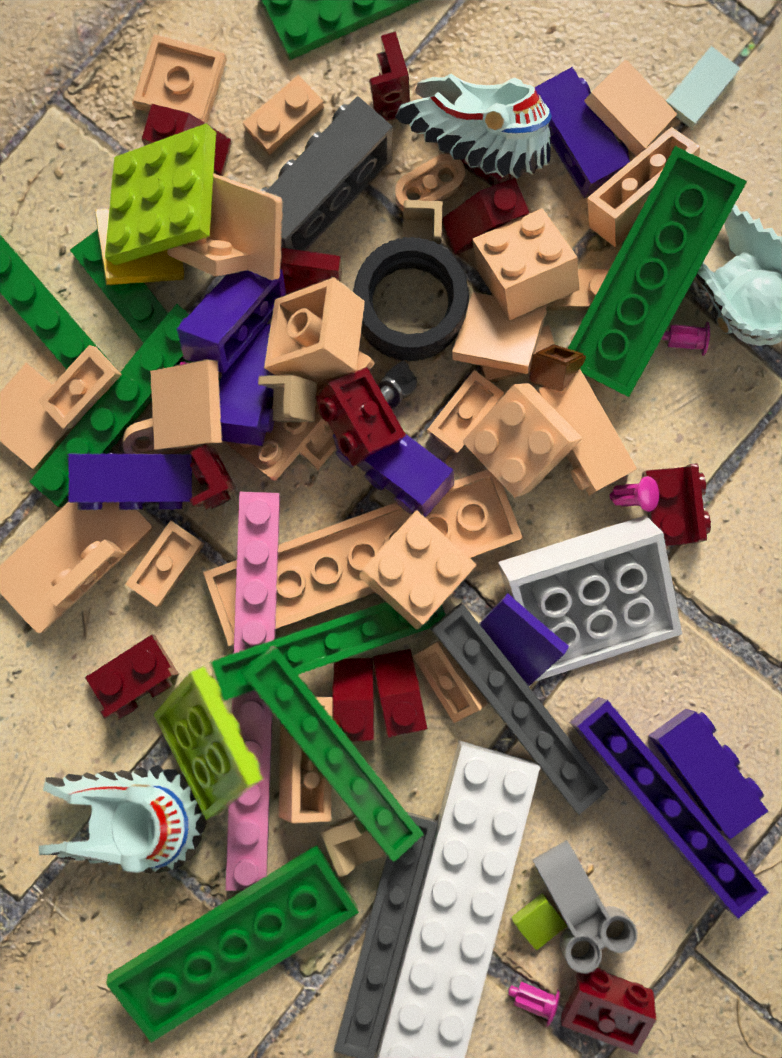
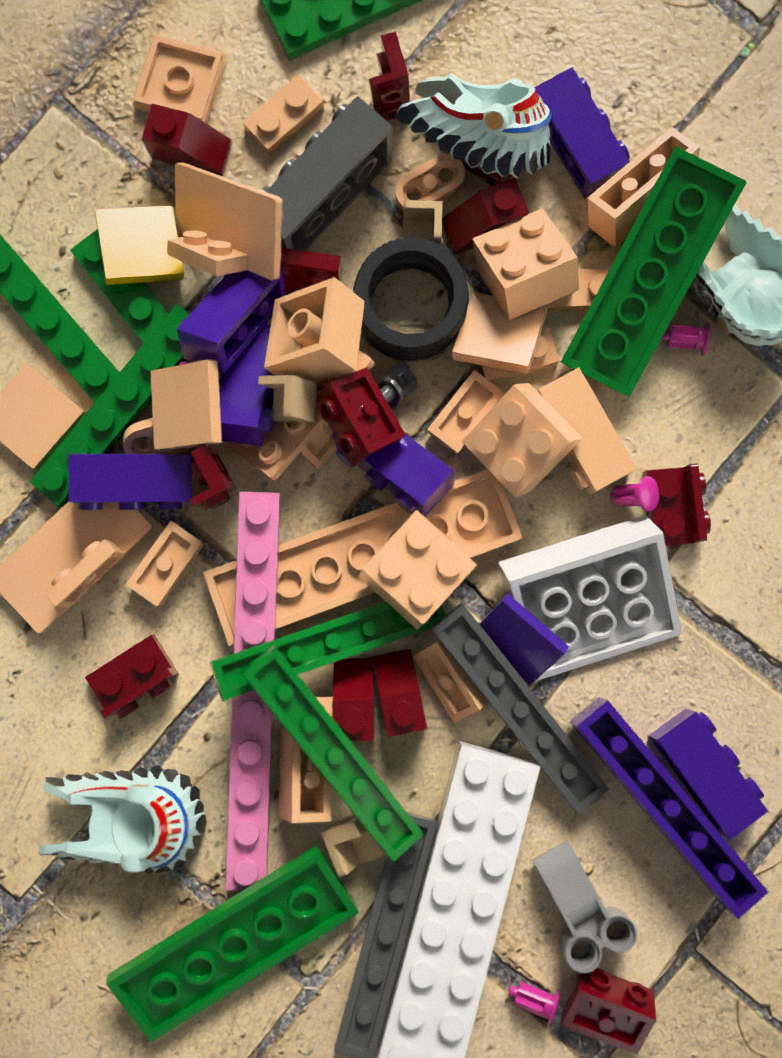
(79, 387): light nougat plate -> none
(161, 195): lime plate -> none
(207, 743): lime plate -> none
(538, 921): lime slope -> none
(555, 366): reddish brown slope -> none
(630, 107): light nougat tile -> none
(702, 86): light aqua tile -> none

